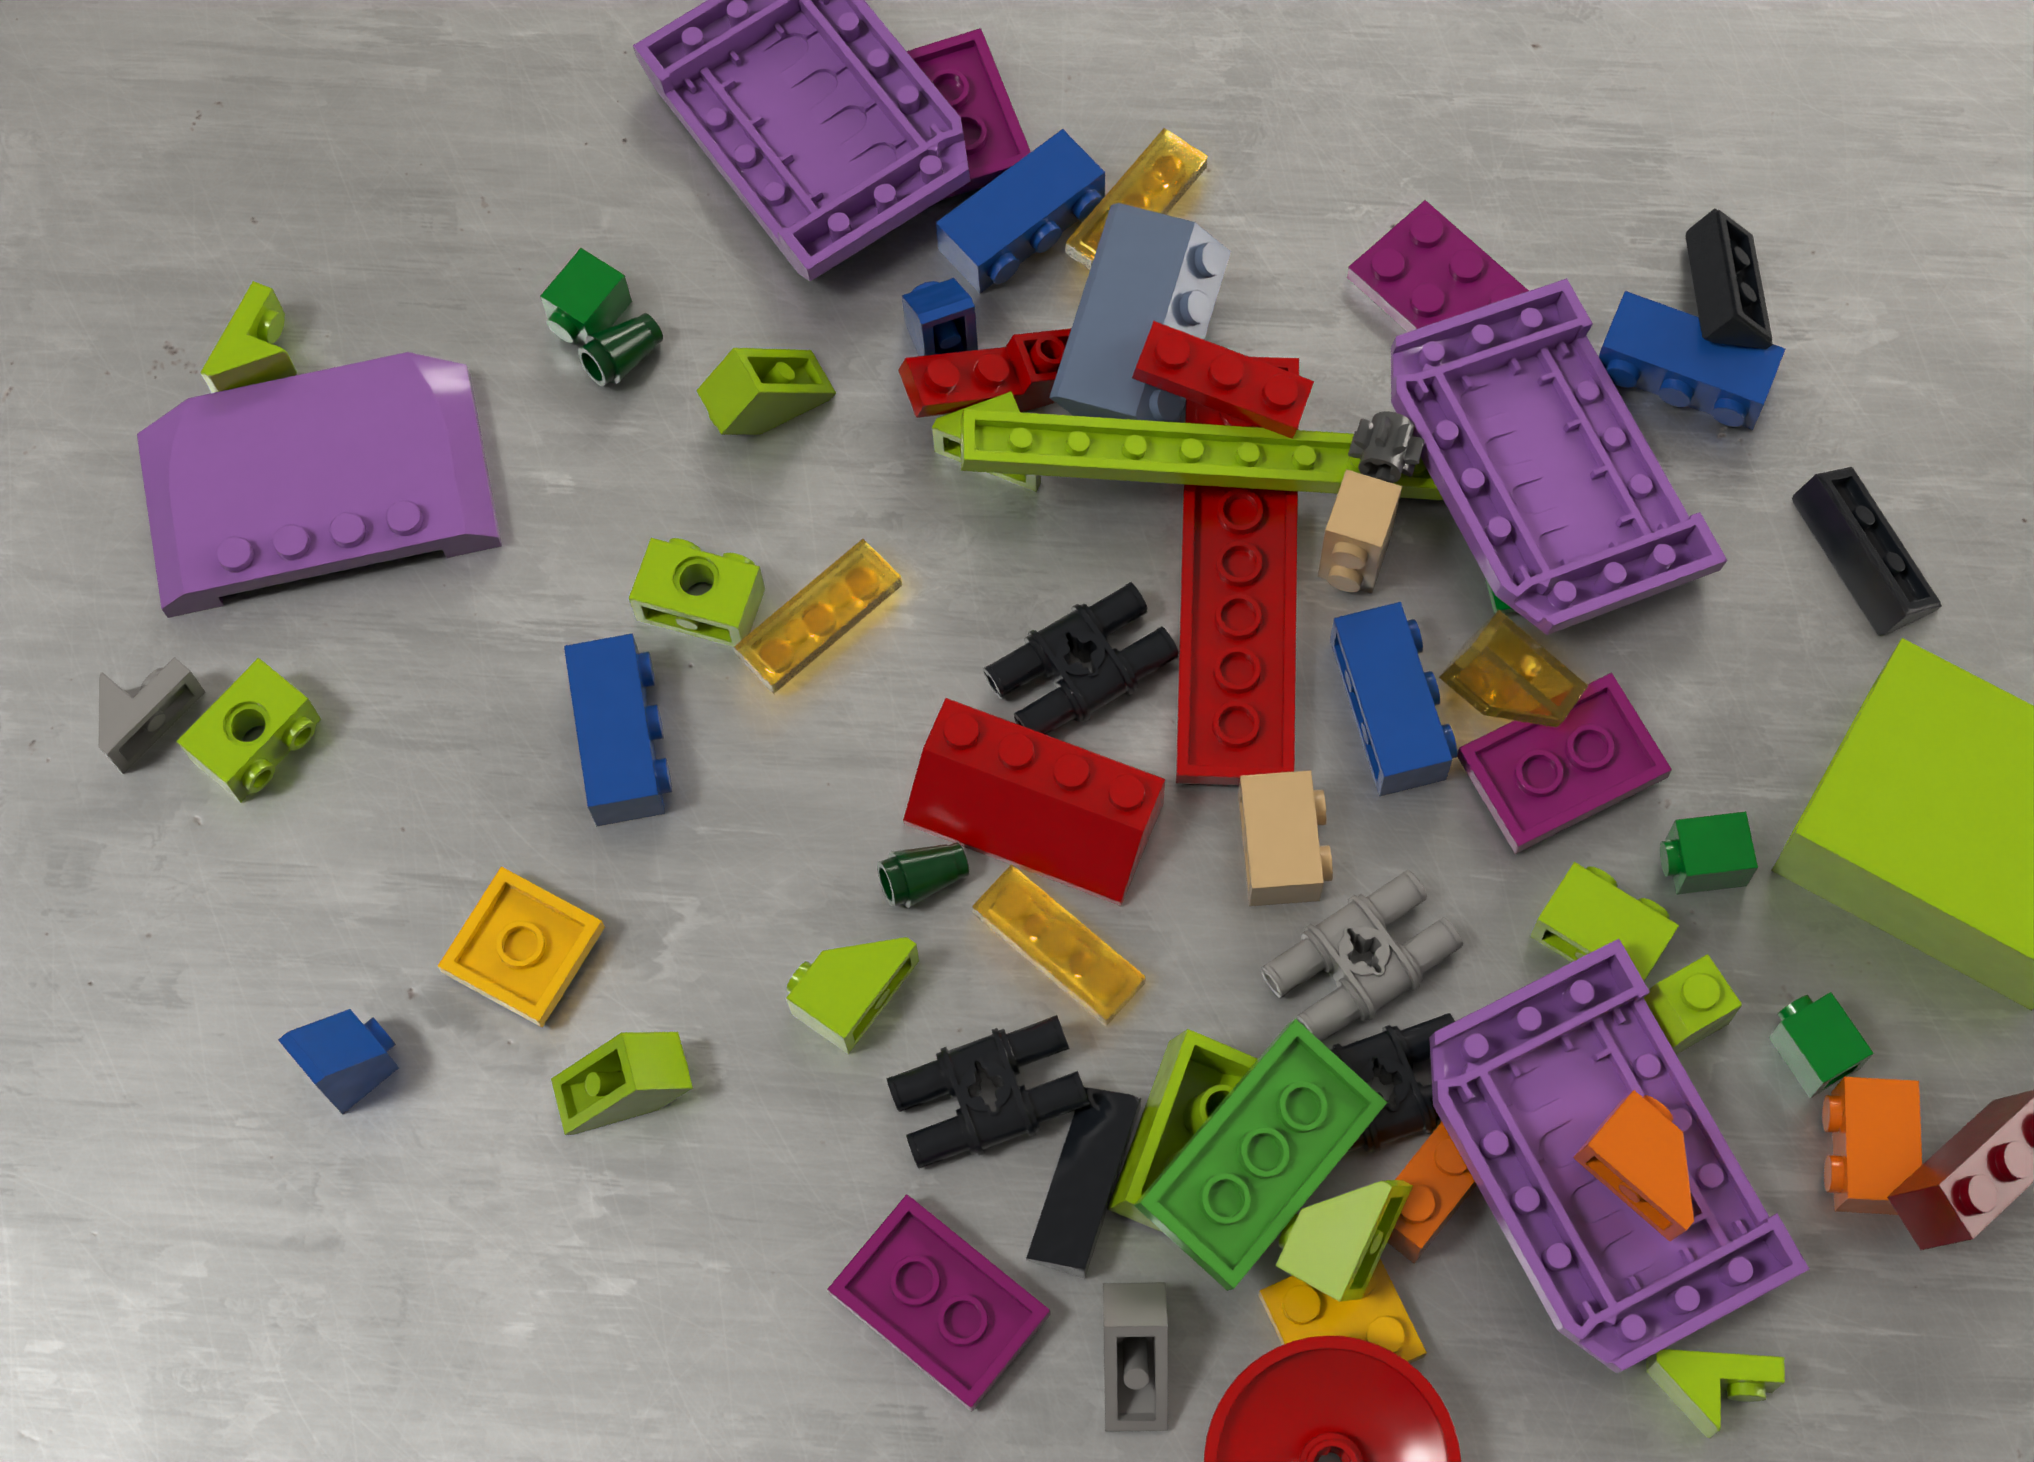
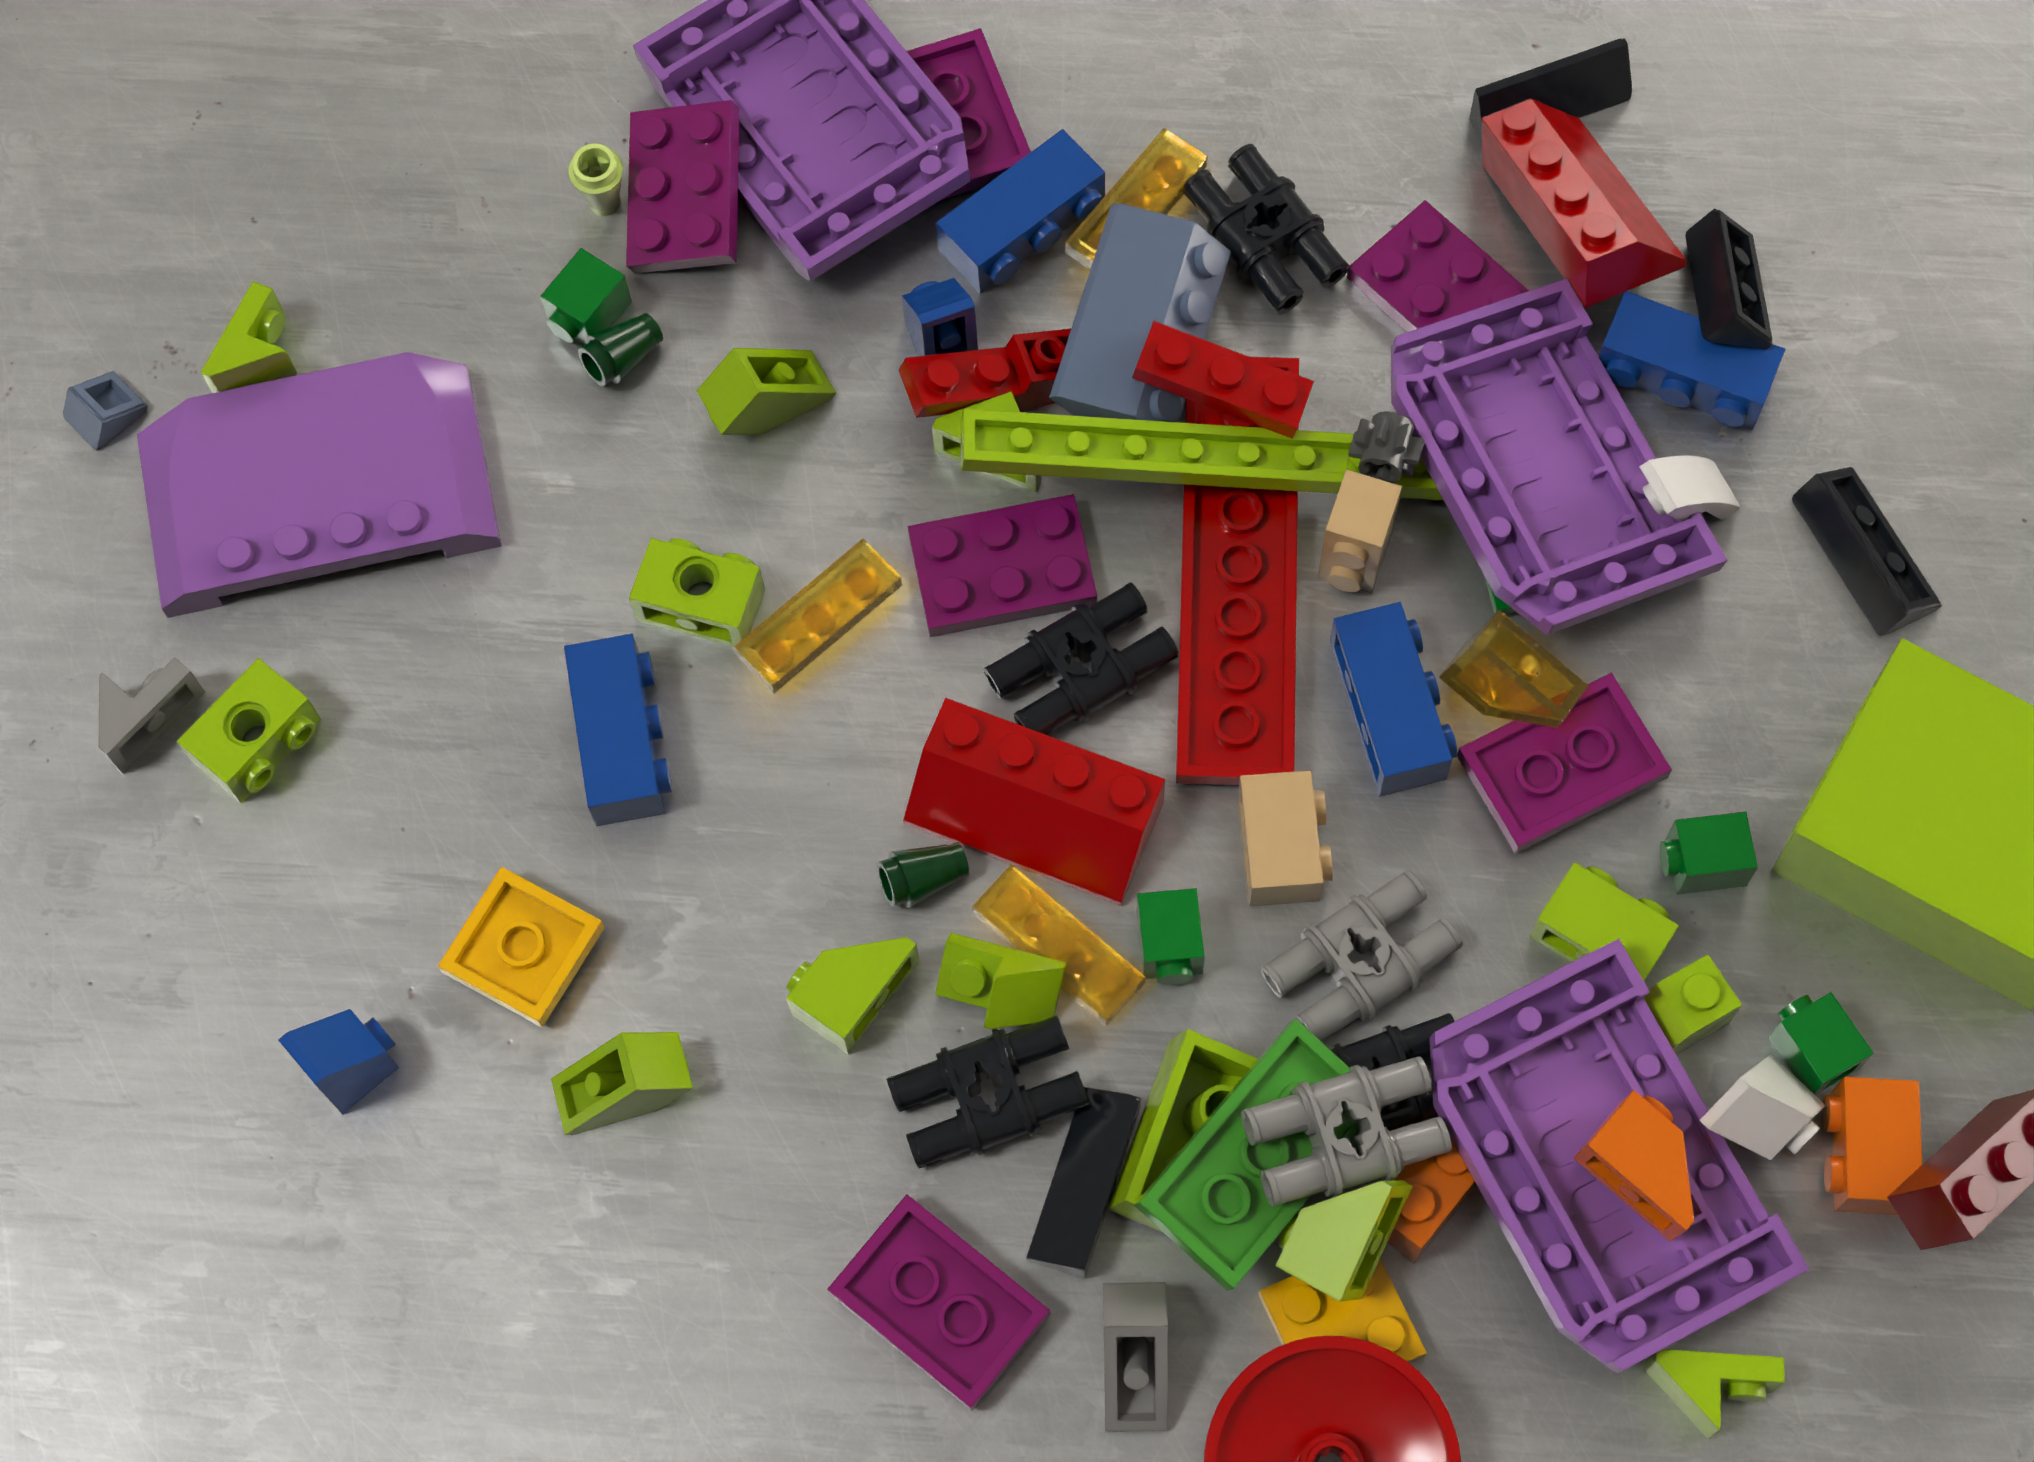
(102, 408): none -> sand blue slope
(598, 177): none -> yellowish green cone
(683, 187): none -> magenta plate
(1002, 565): none -> magenta plate
(1005, 981): none -> lime slope
(1170, 935): none -> green brick
(1266, 228): none -> black pin
(1345, 1163): none -> light grey pin
(1571, 84): none -> black slope
(1575, 201): none -> red slope
(1687, 486): none -> white slope
(1766, 1110): none -> white slope

